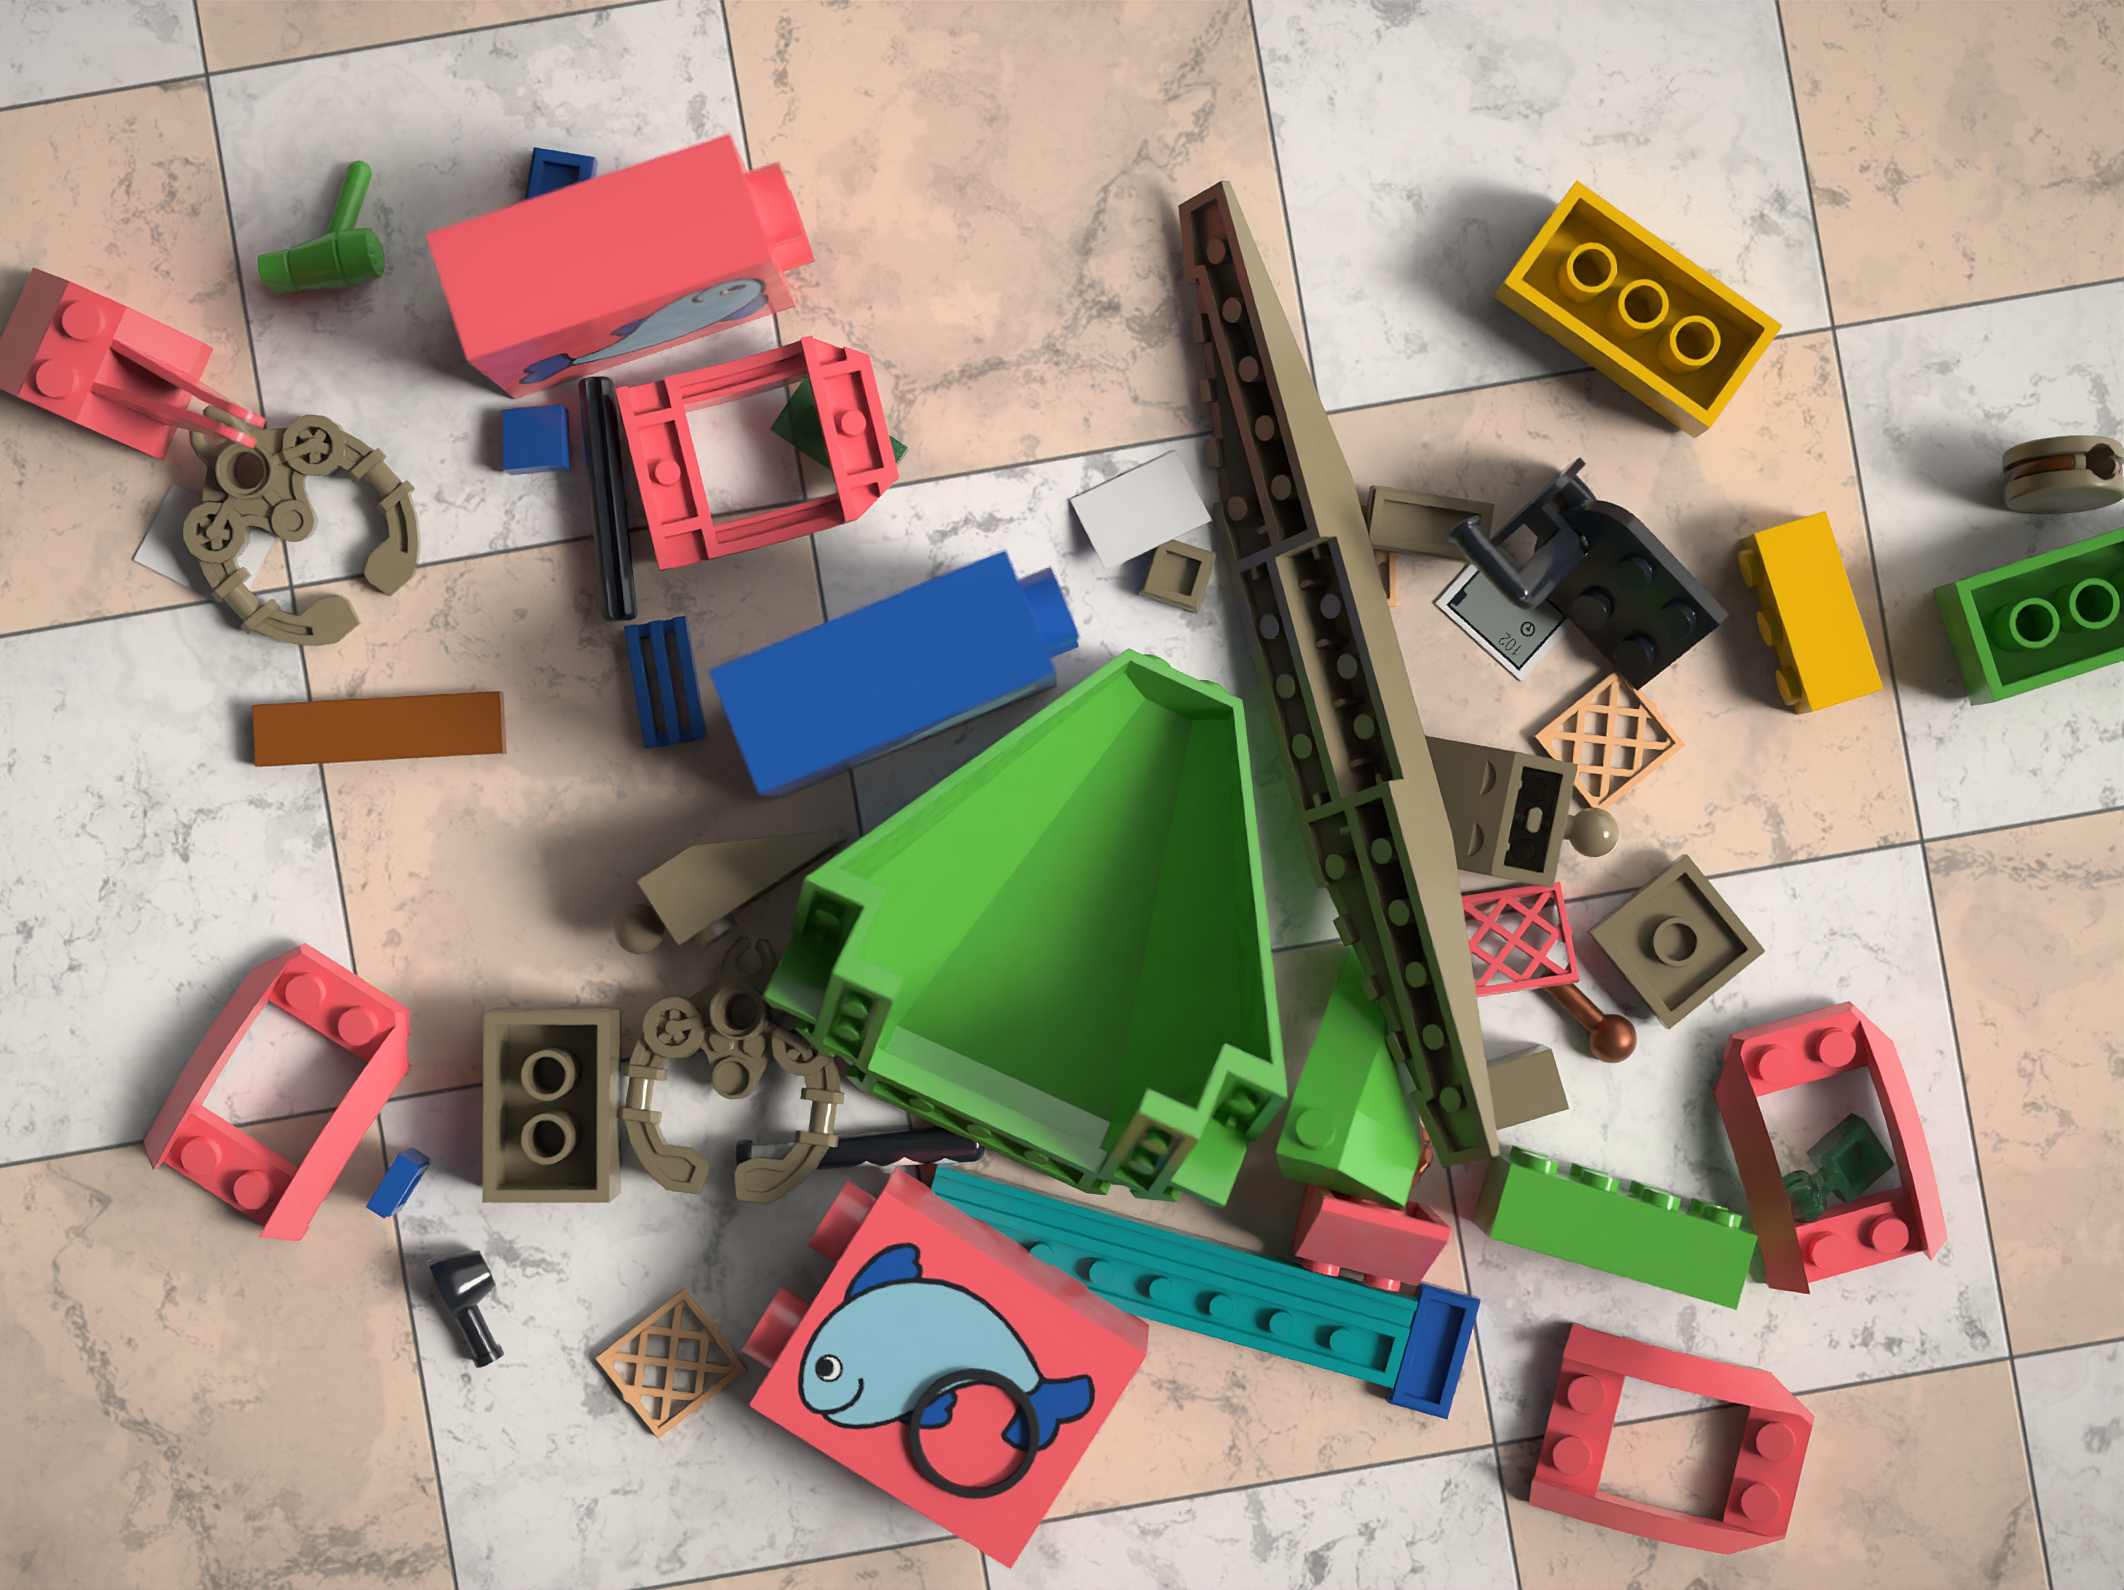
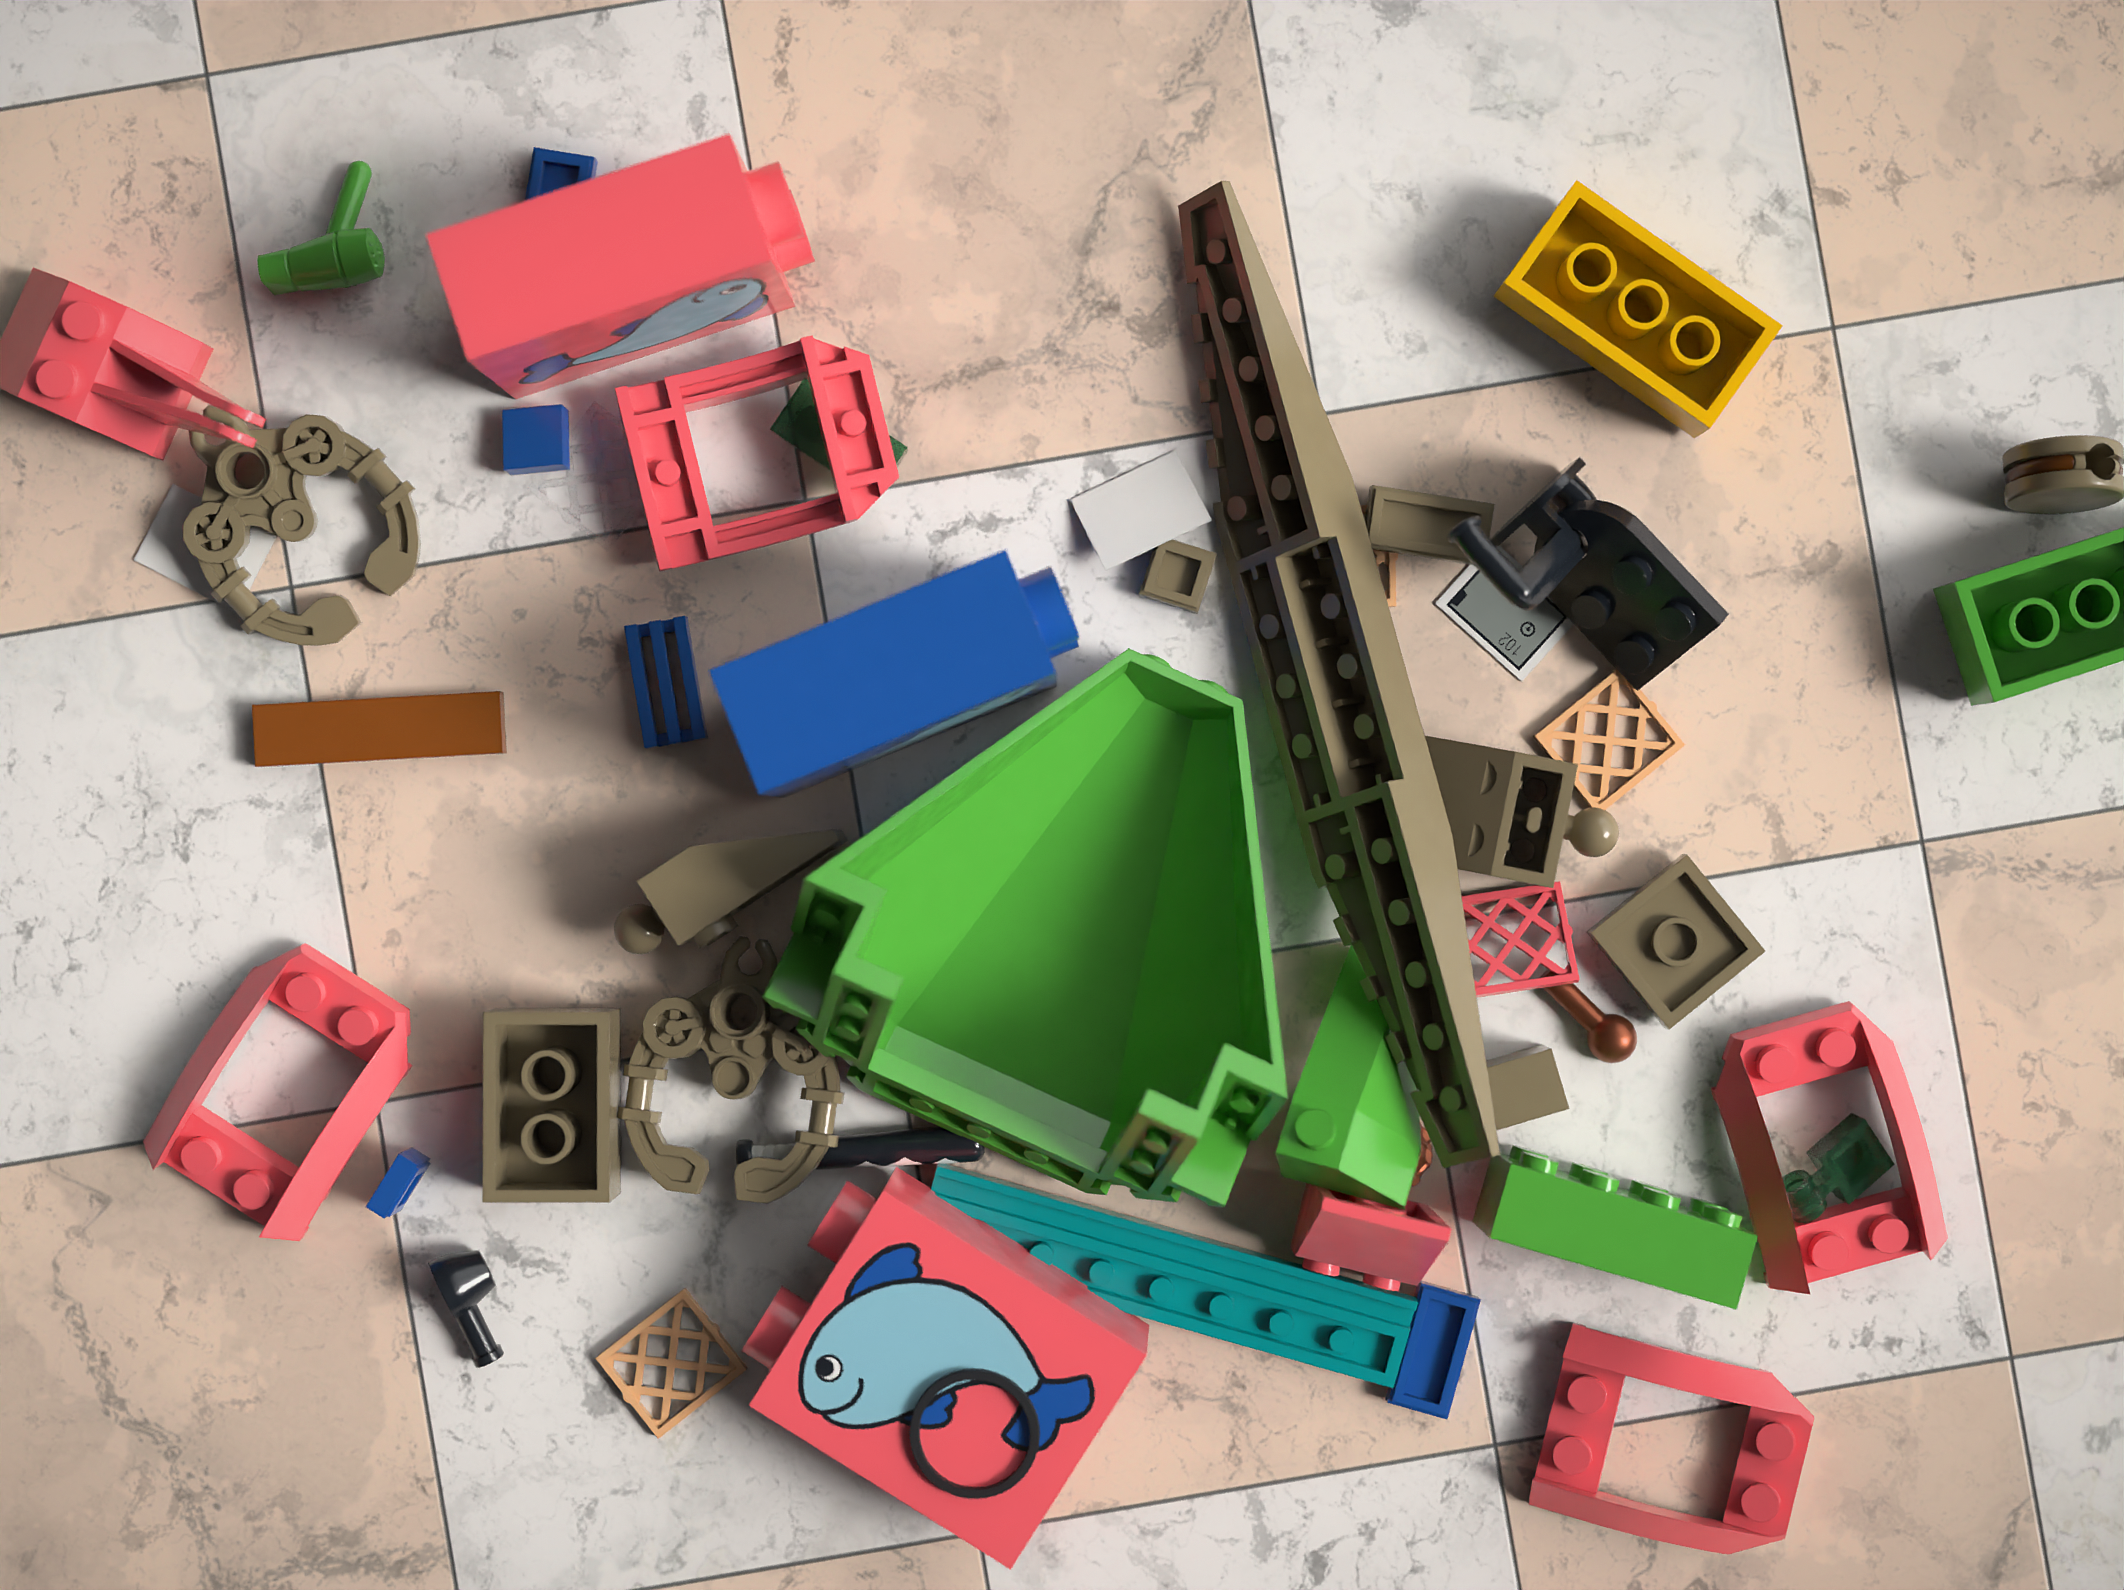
(607, 499): black axle -> none
(1809, 614): yellow brick -> none

